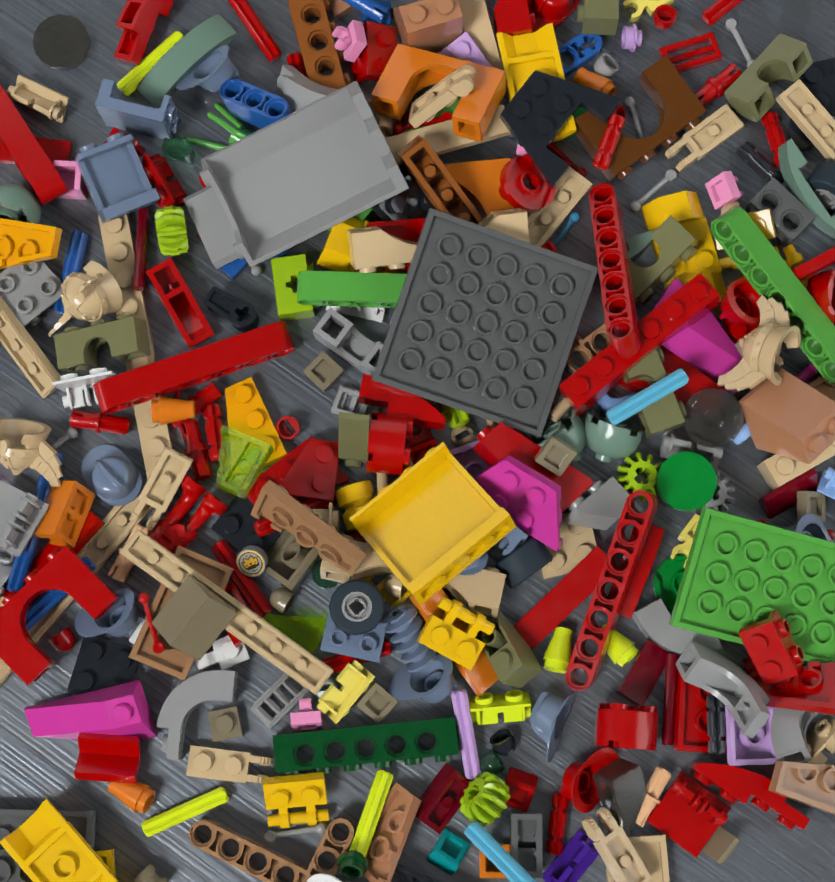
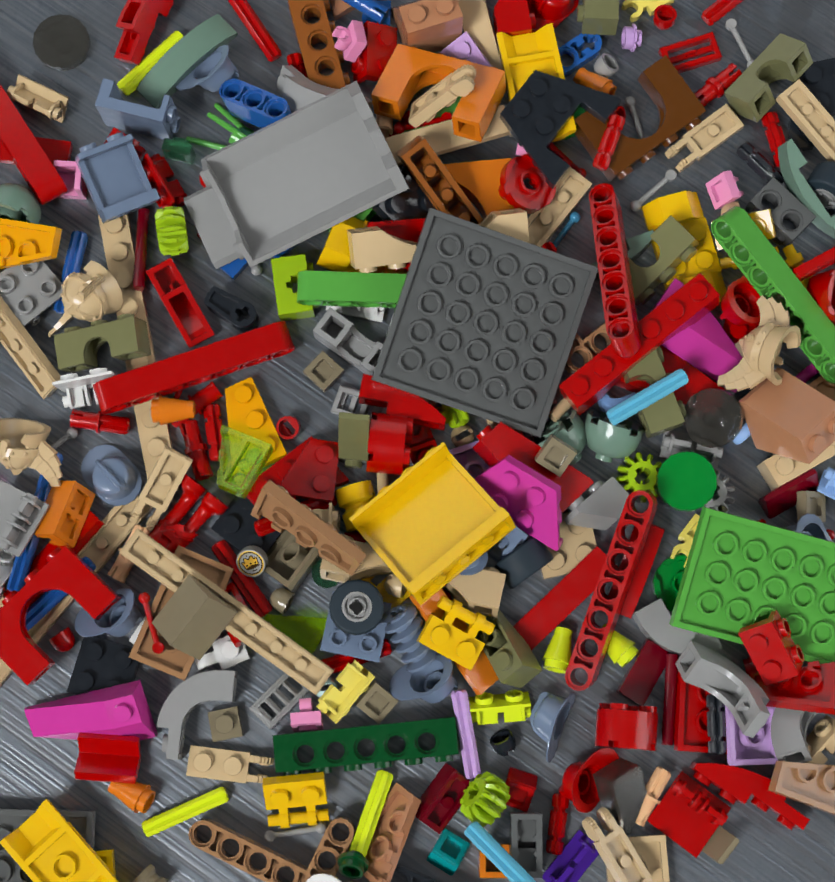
(492, 763): clear green hinge -> none

